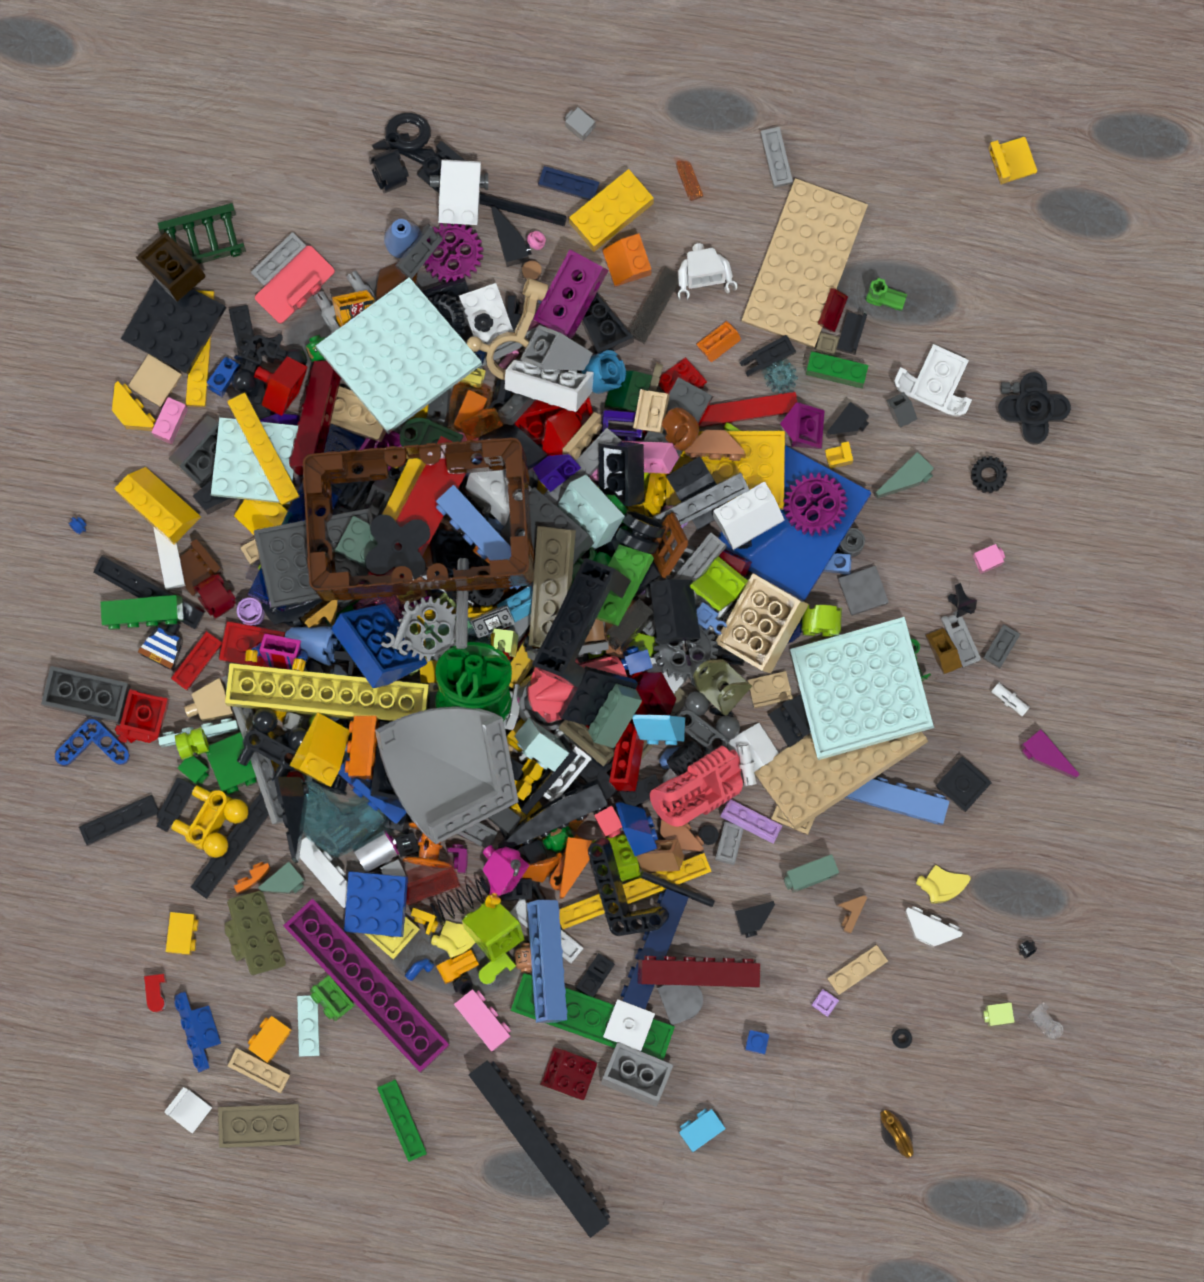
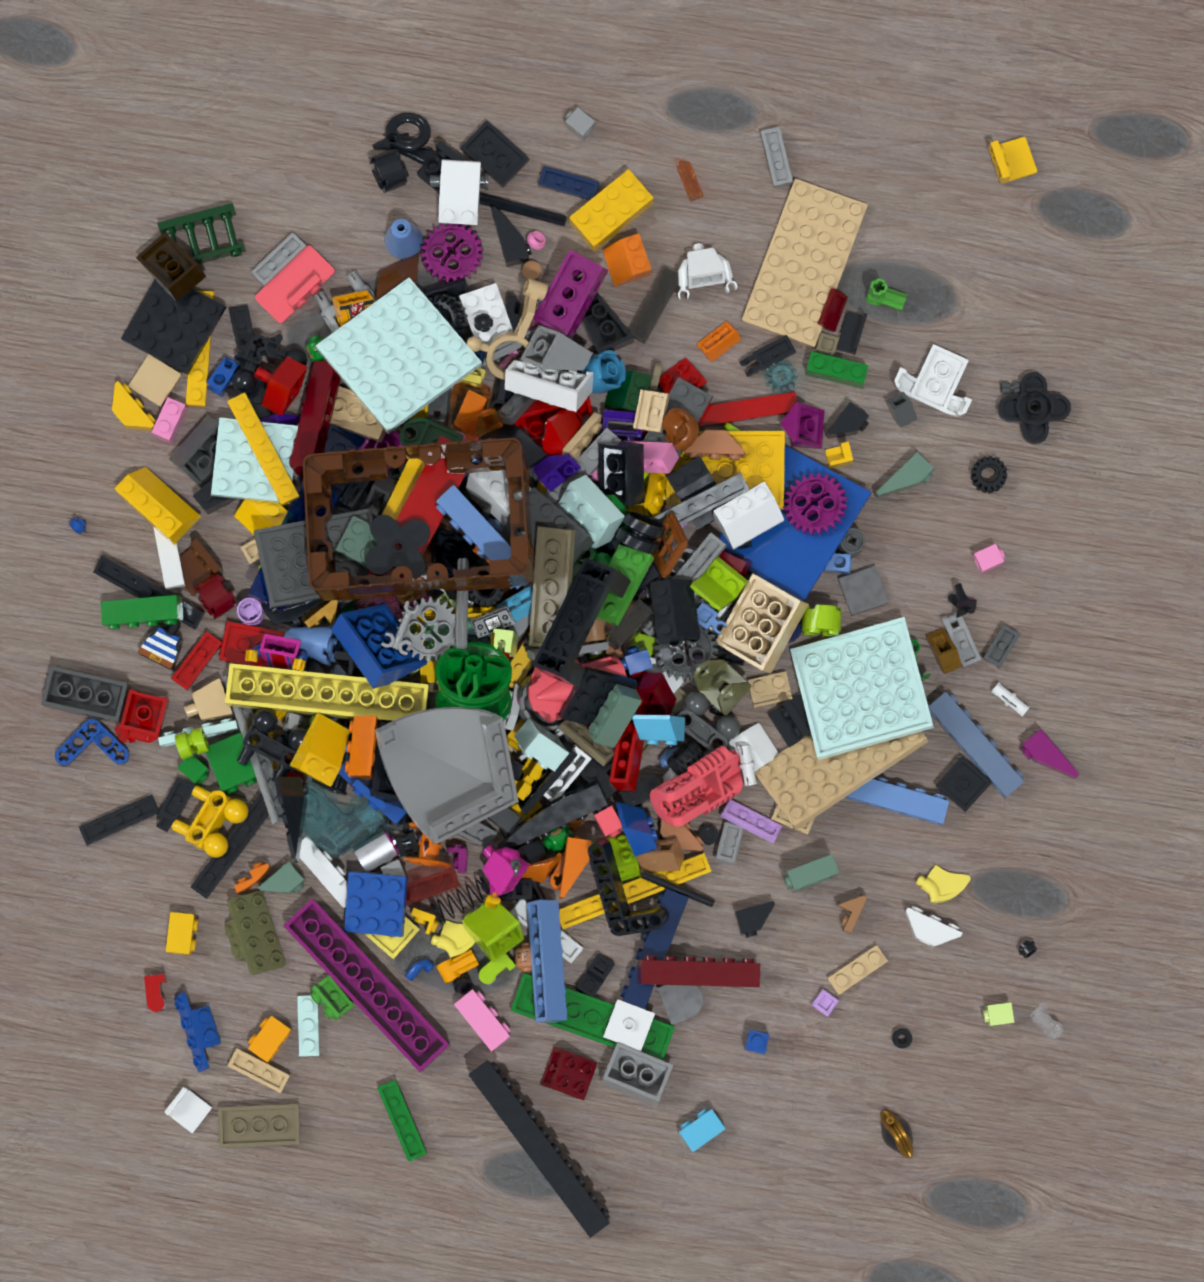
(419, 252): dark grey plate -> none
(496, 153): none -> black plate
(975, 745): none -> sand blue brick

